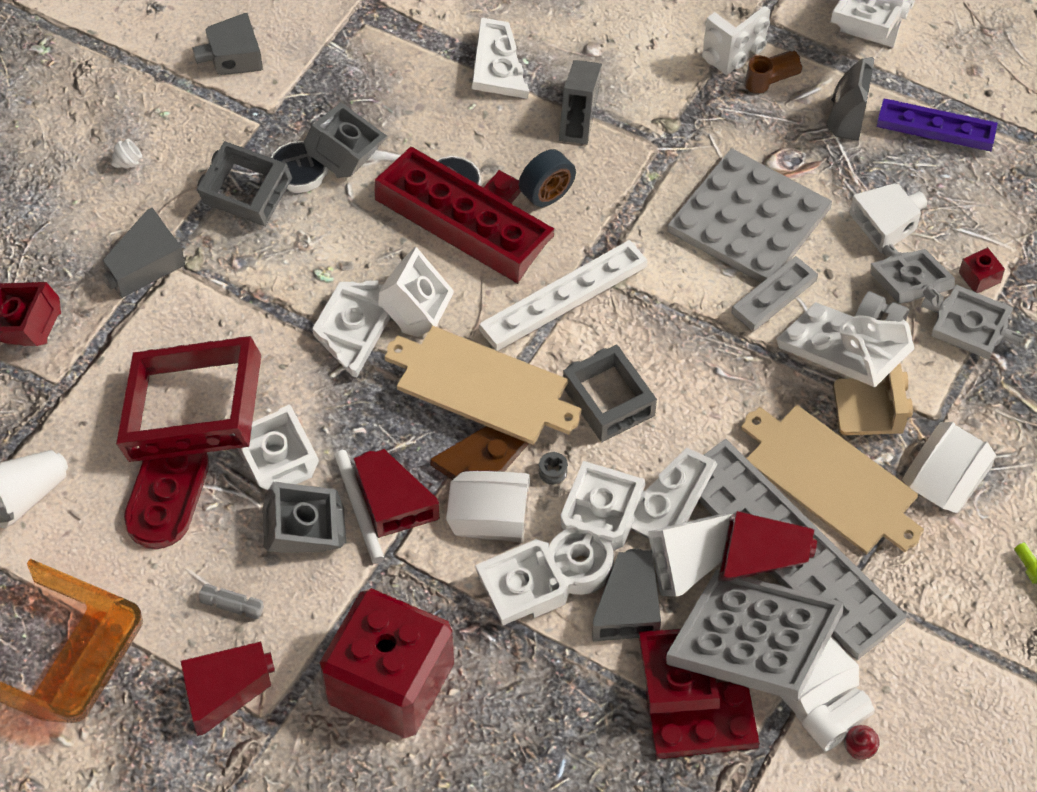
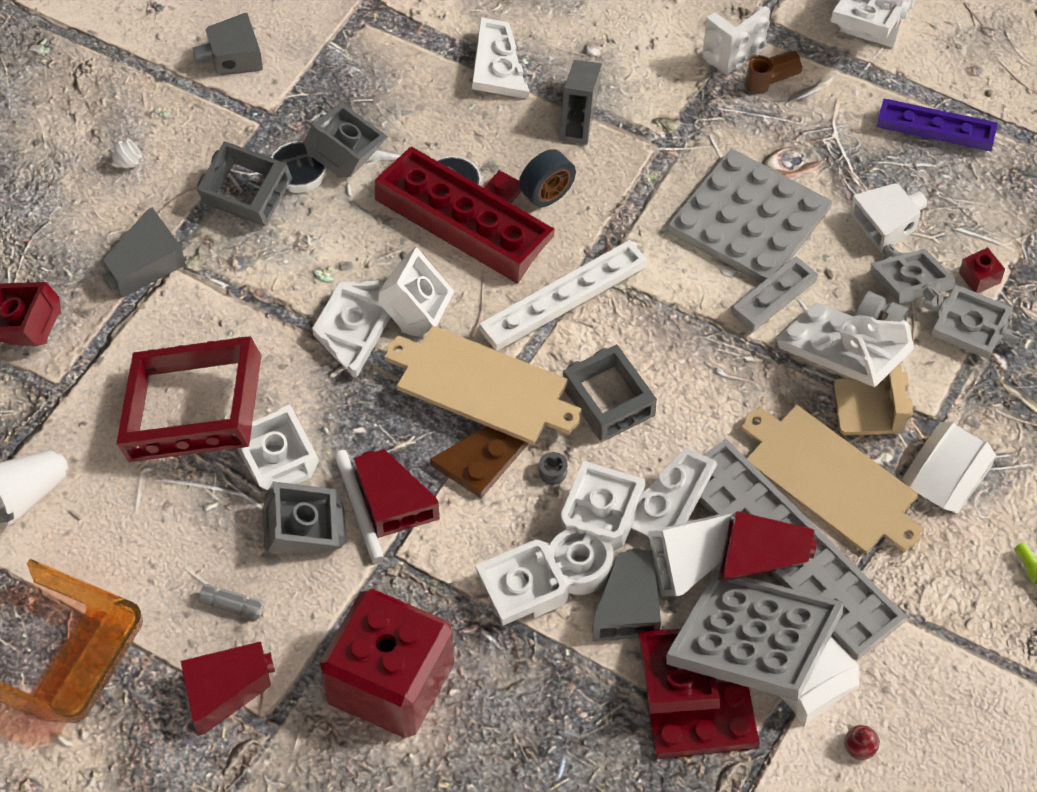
(165, 499): dark red tile -> none
(488, 505): white slope -> none
(831, 723): white piece -> none
(850, 100): dark grey slope -> none

